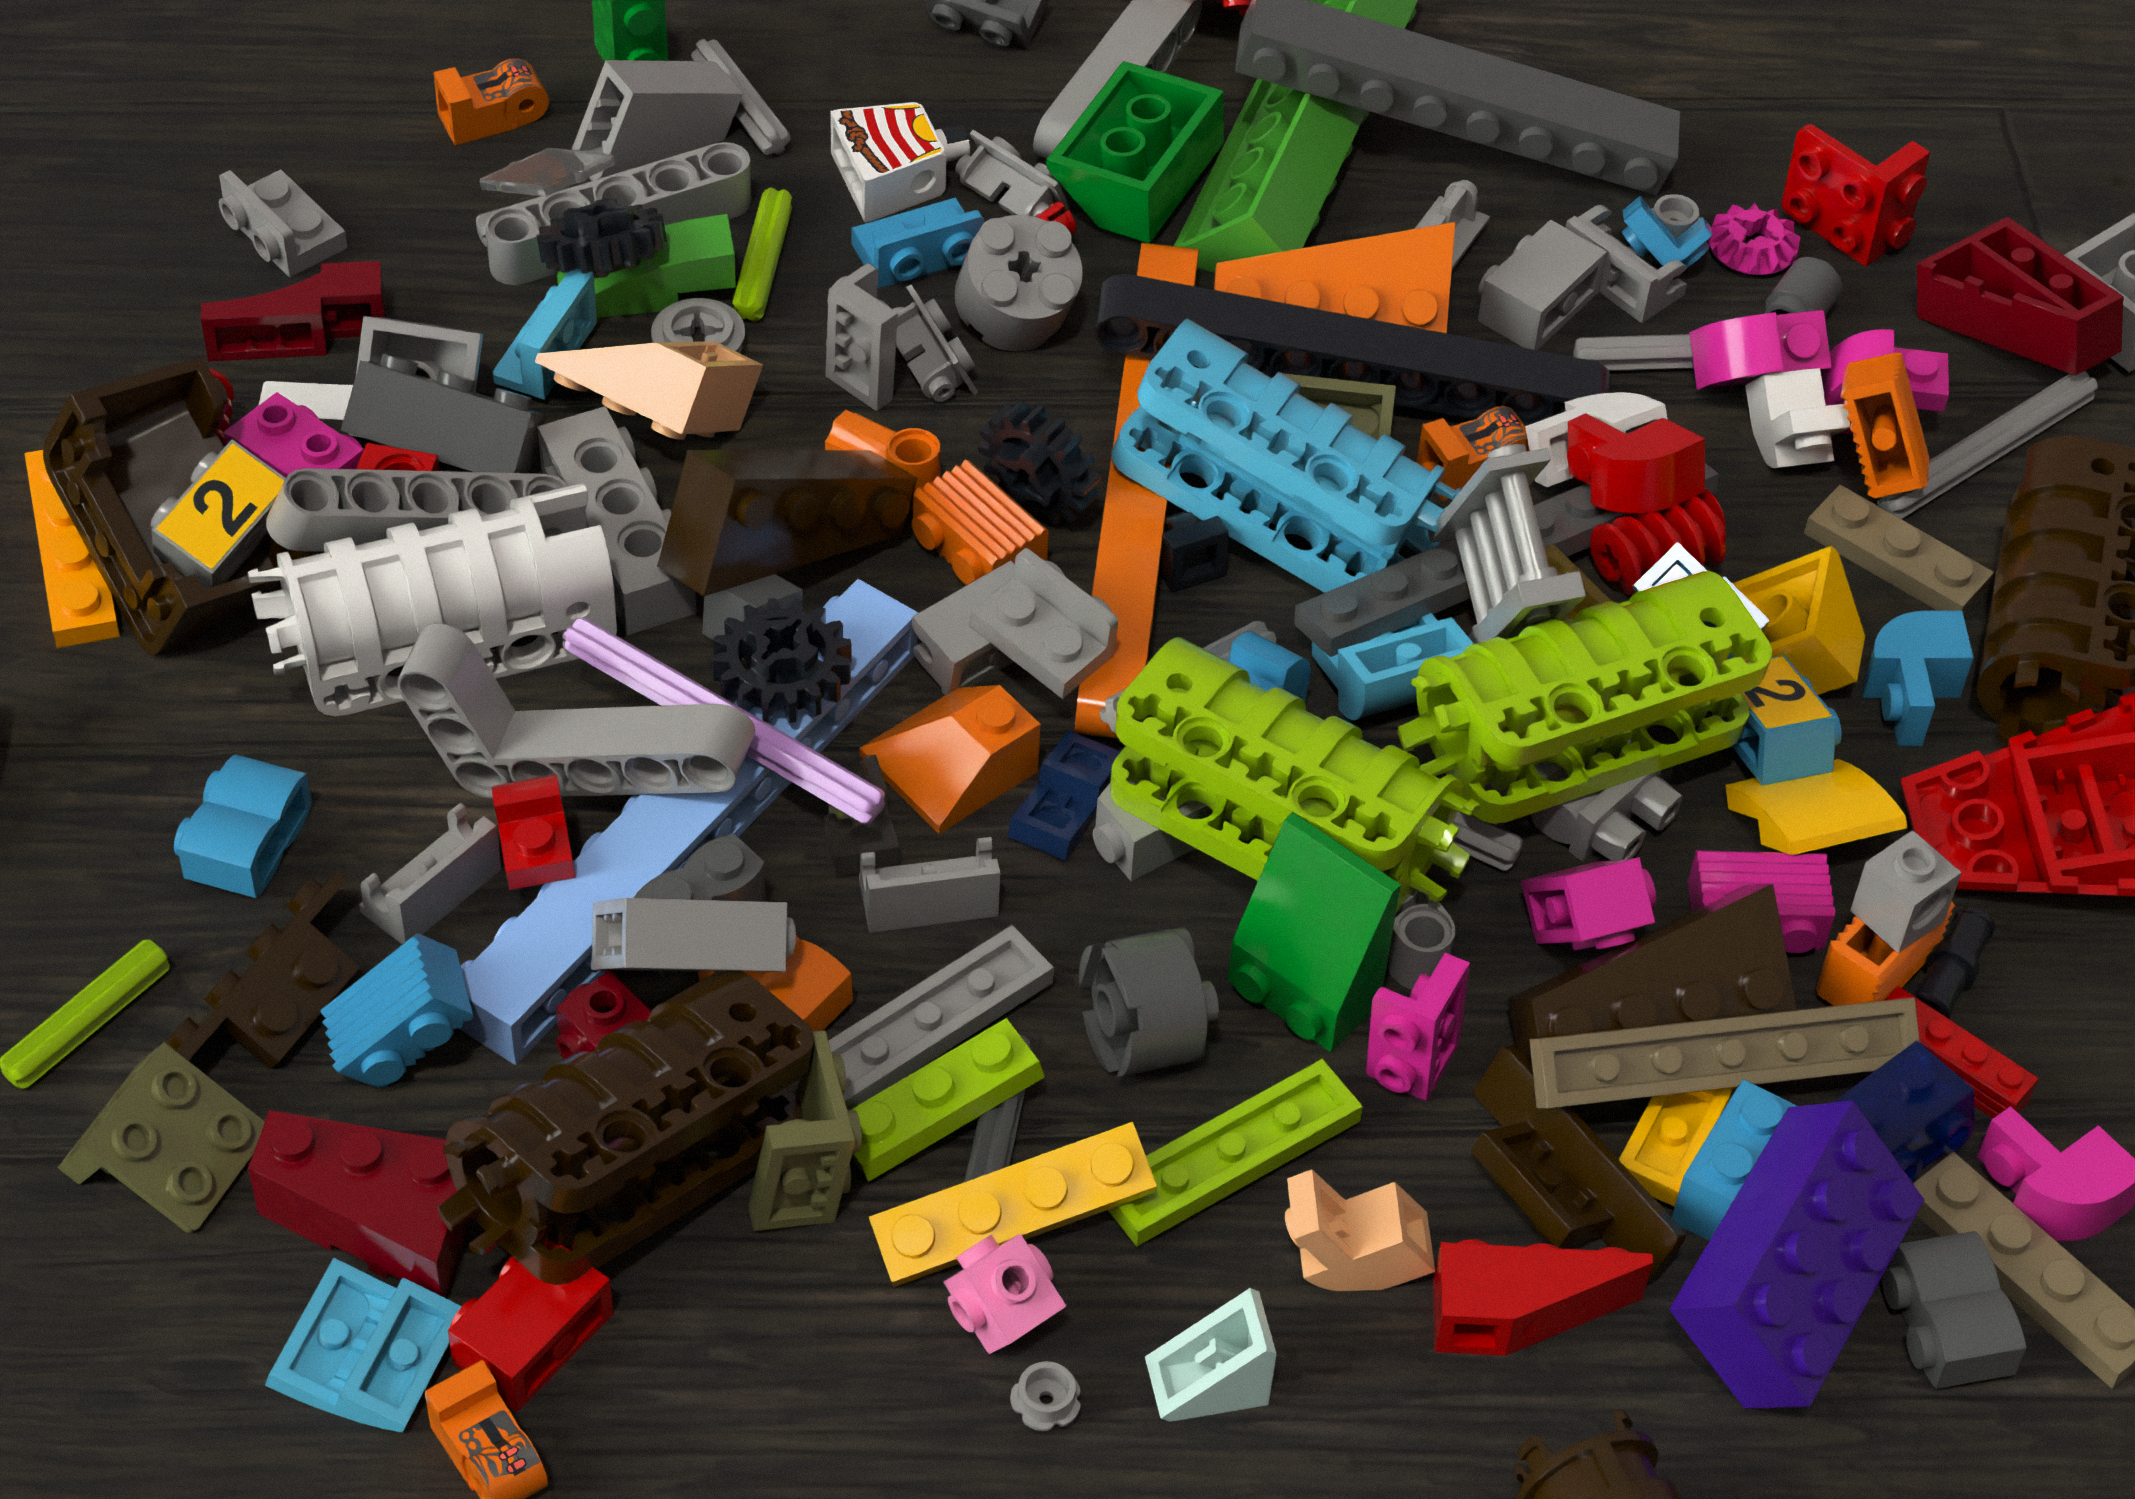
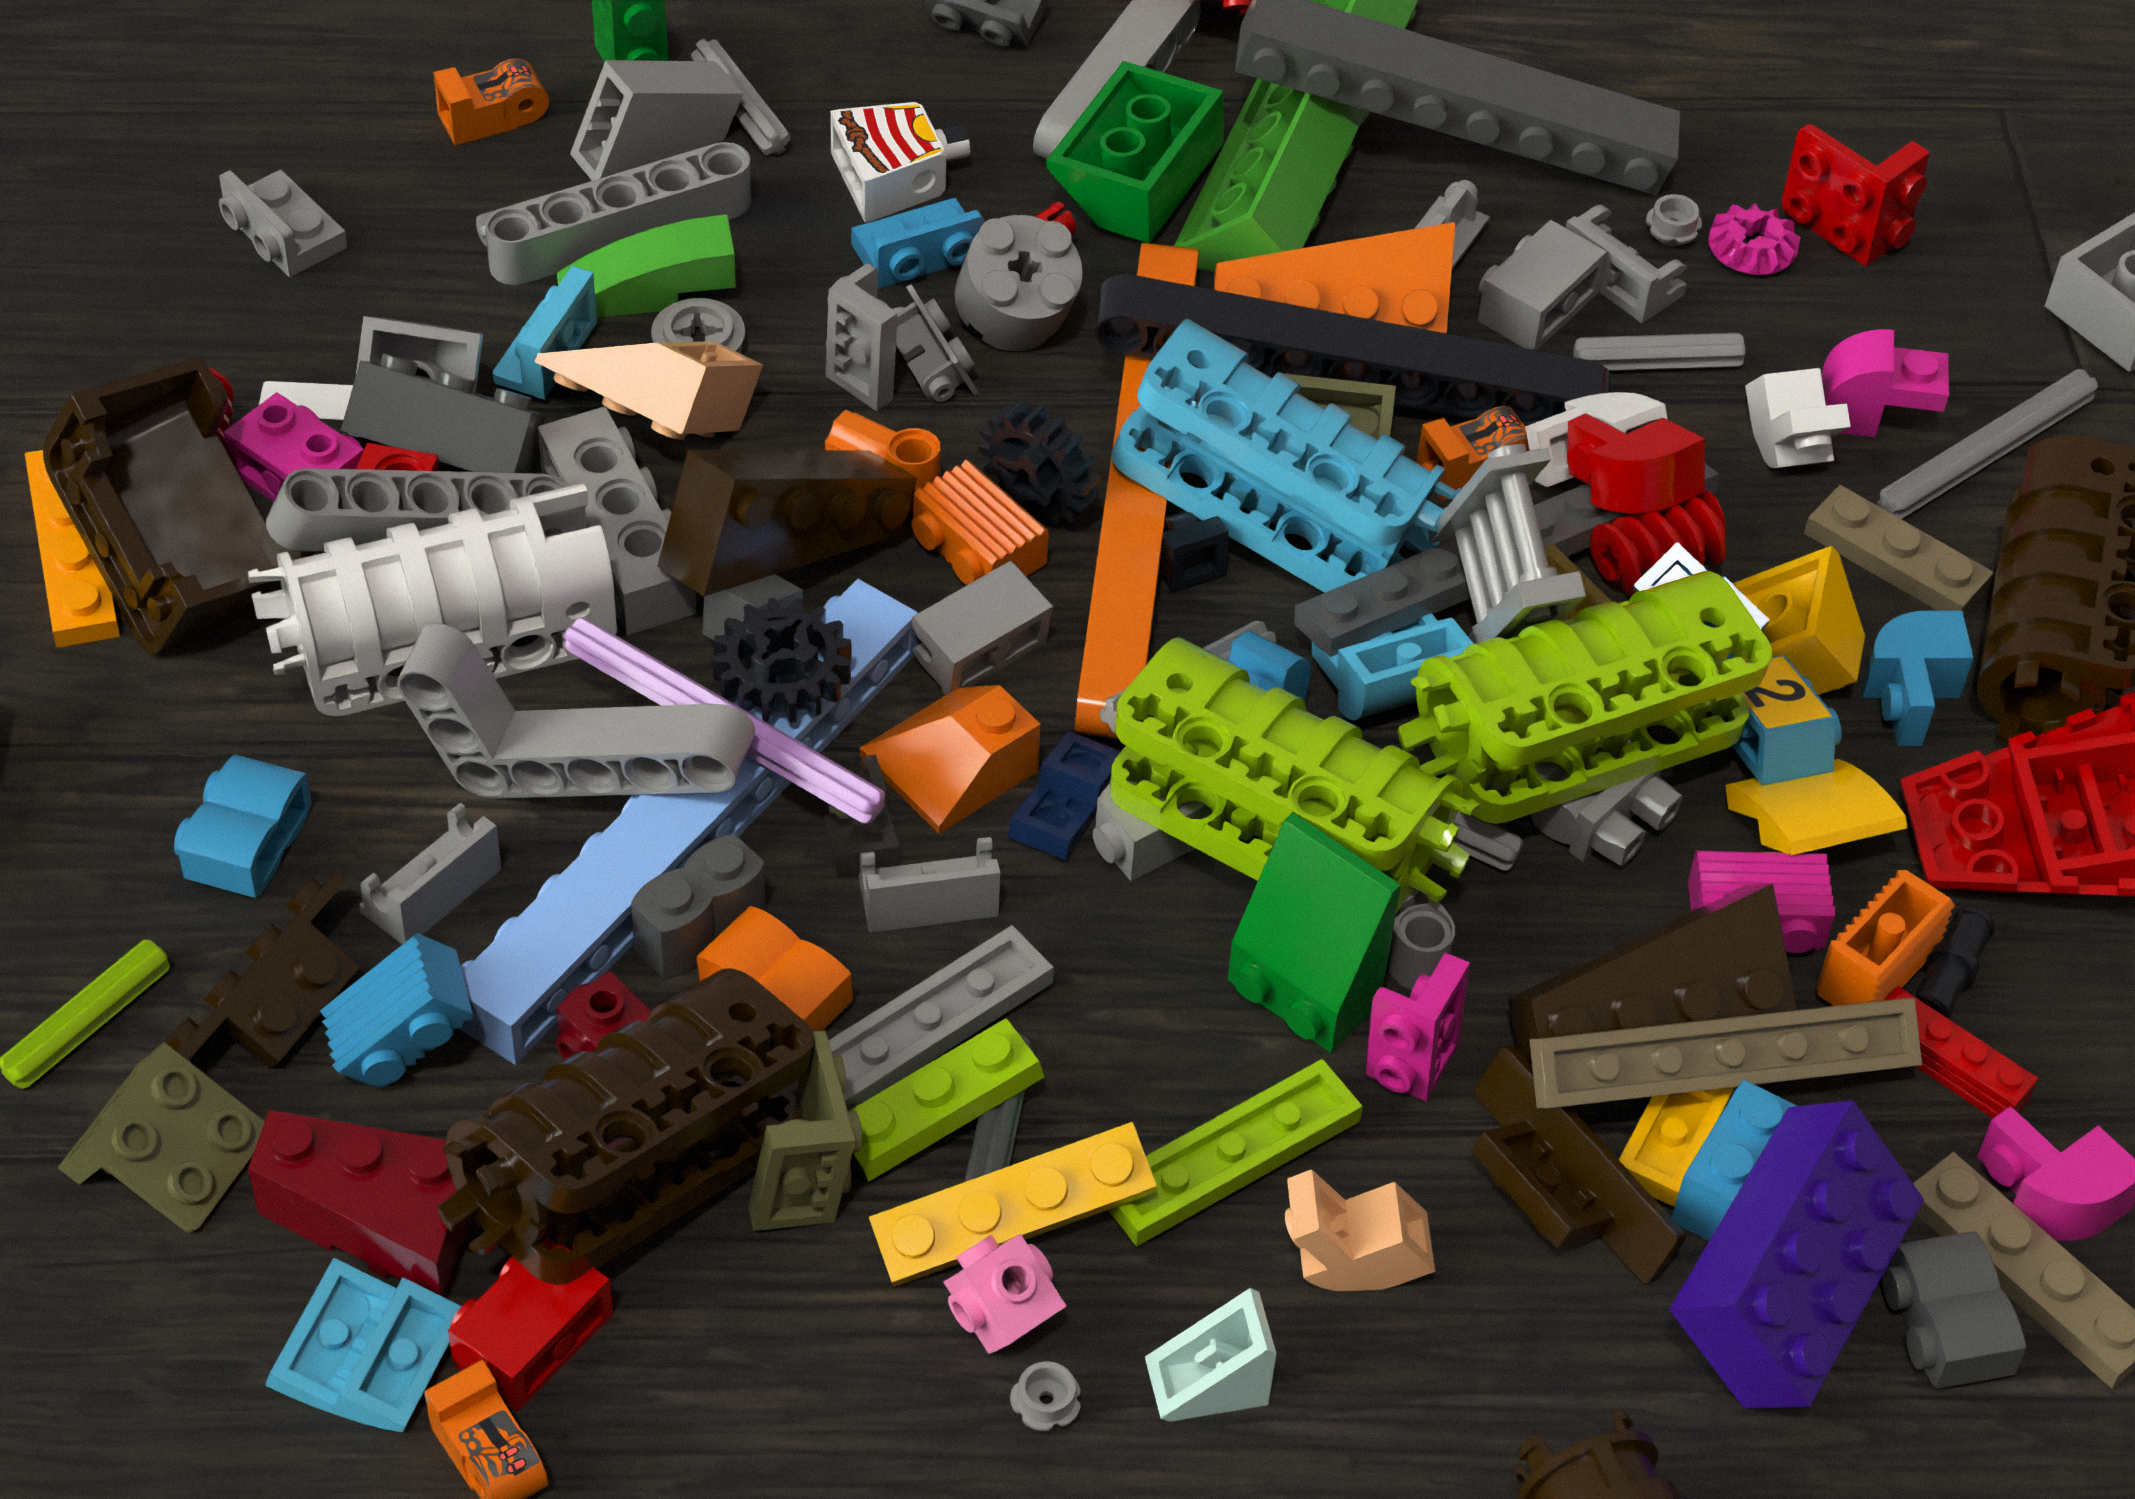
(218, 516): brick -> none
(297, 317): dark red slope -> none
(533, 831): red brick -> none
(547, 172): clear piece -> none
(601, 238): black gear -> none
(691, 935): light grey slope -> none
(762, 254): lime axle -> none
(998, 166): light grey hinge -> none
(1047, 624): light grey bracket -> none
(1146, 1002): dark grey brick -> none
(1518, 1295): red slope -> none
(1591, 903): dark pink brick -> none
(1649, 234): dark azure bracket -> none
(1759, 344): dark pink brick -> none
(1805, 287): dark grey brick -> none
(1885, 425): orange brick -> none
(1905, 891): light grey brick -> none
(1916, 1107): clear blue bracket -> none
(2021, 298): dark red wedge -> none

